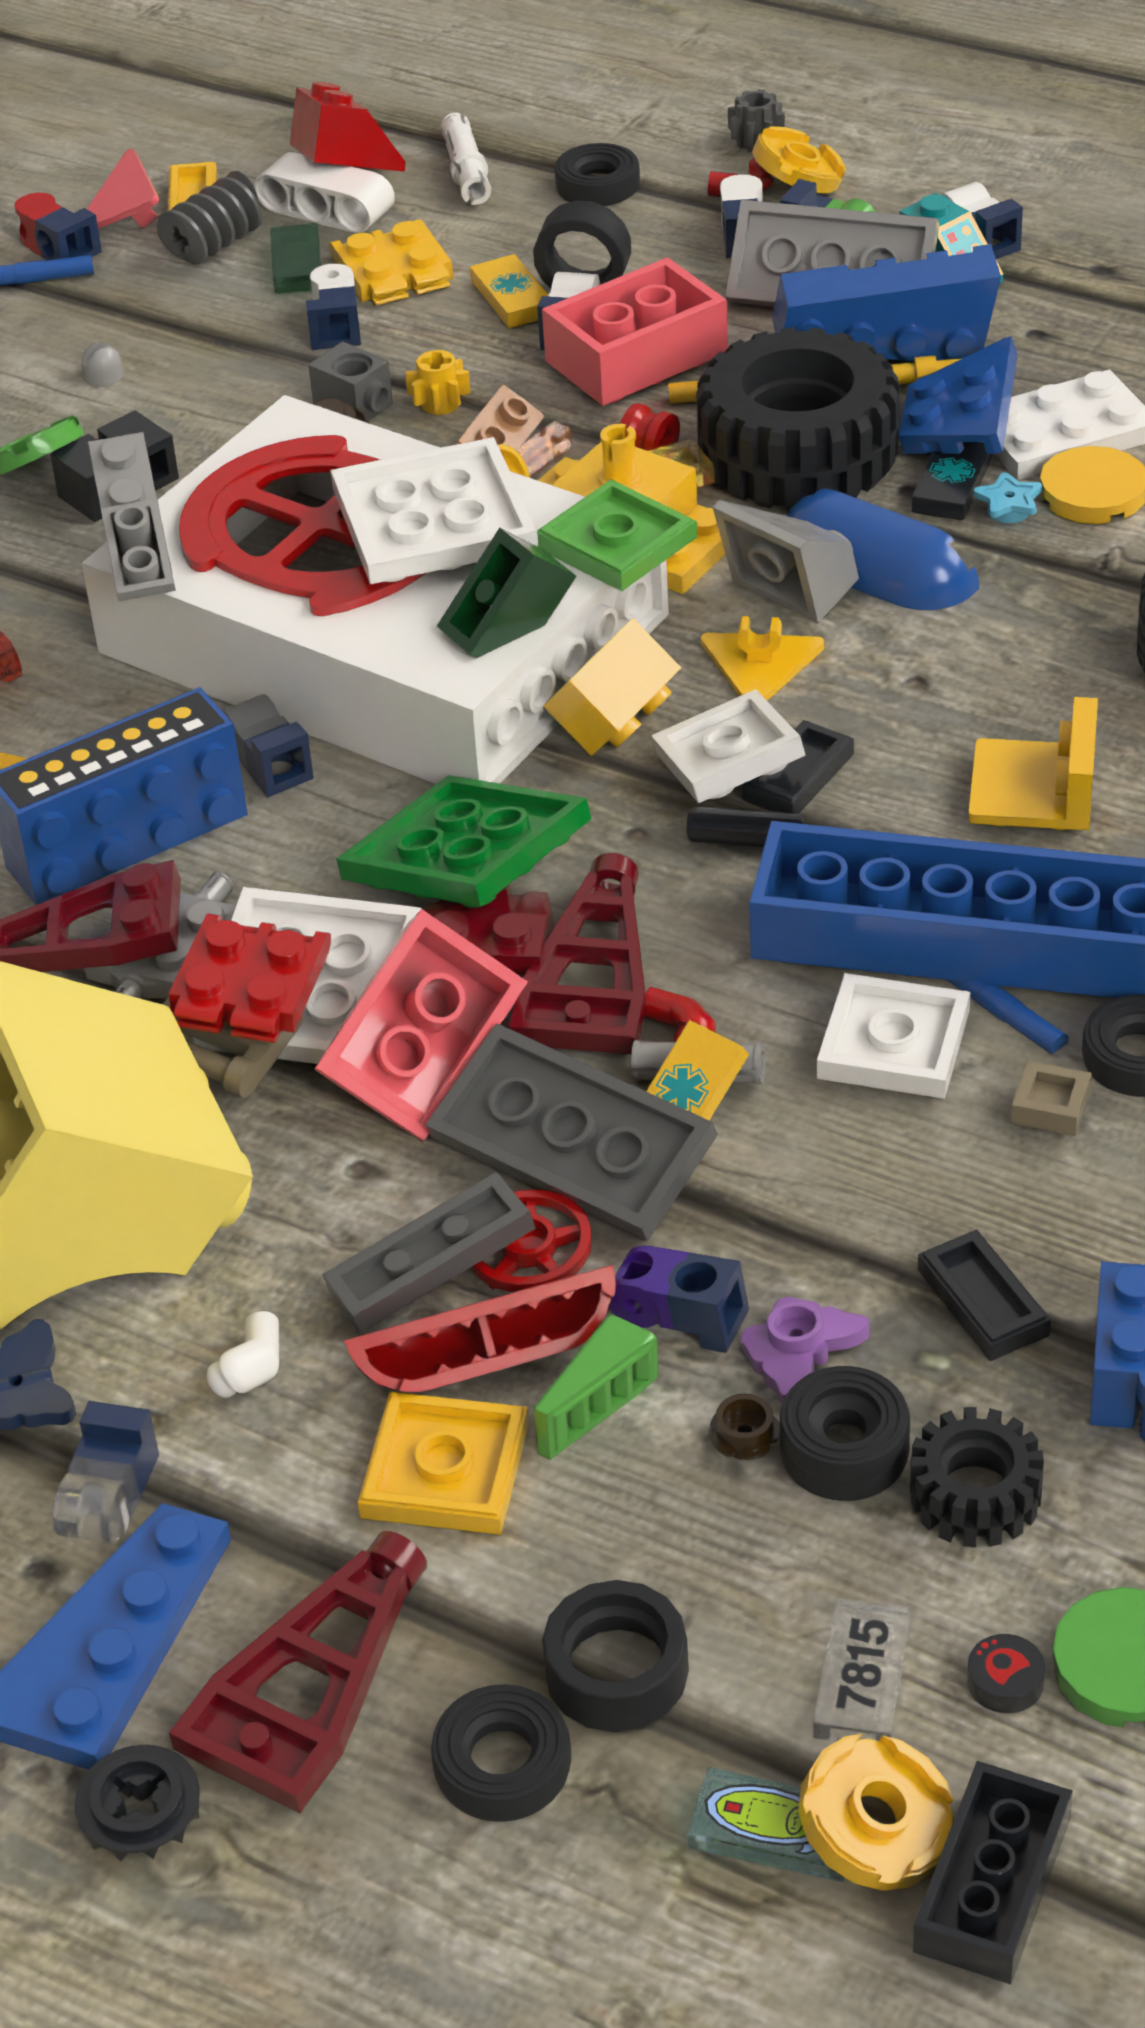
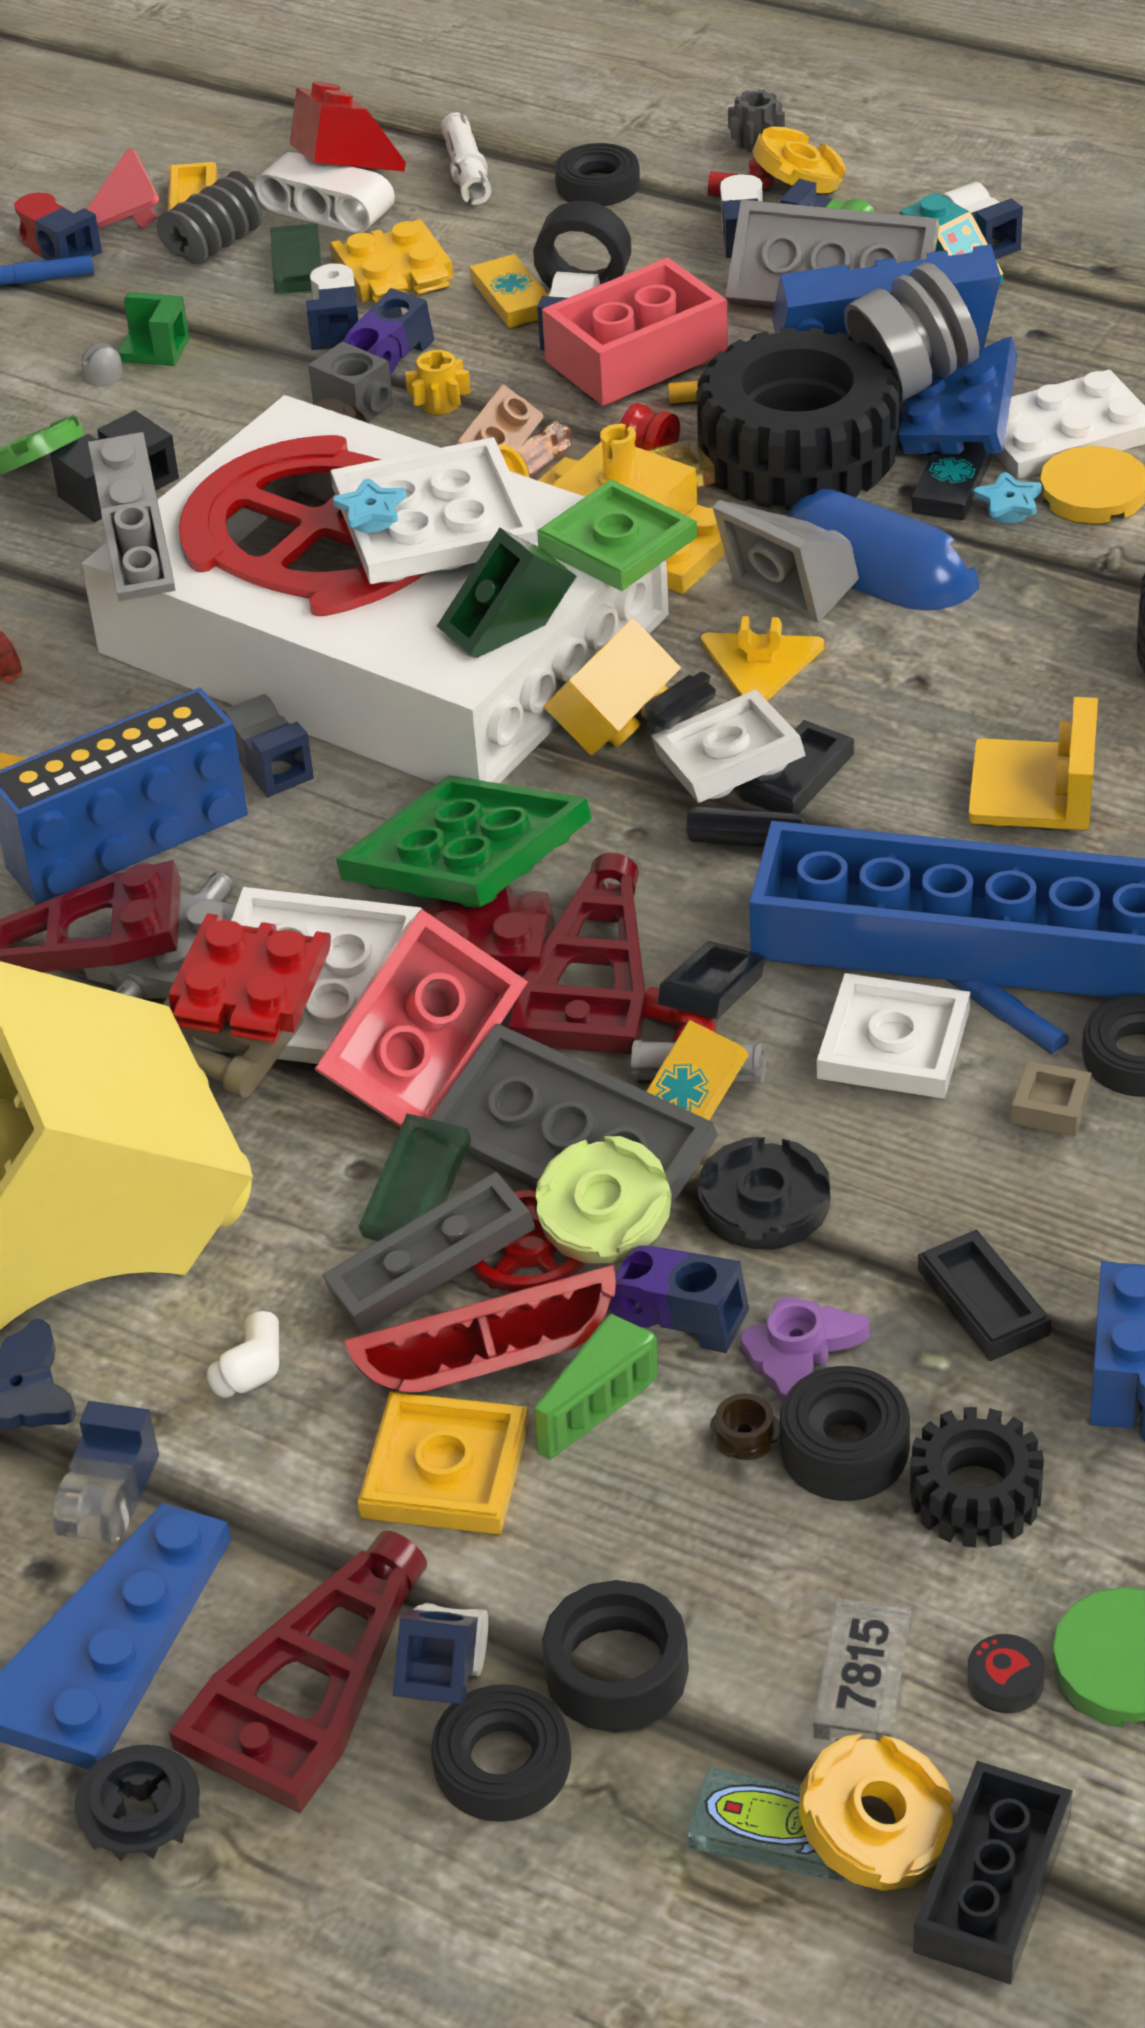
(155, 329): none -> green panel
(370, 506): none -> medium azure plate
(388, 332): none -> leg
(415, 1175): none -> clear green tile
(439, 1652): none -> dark blue leg
(603, 1199): none -> yellowish green tile
(678, 702): none -> black axle
(711, 980): none -> black tile
(764, 1193): none -> black tile
(916, 327): none -> light grey wheel

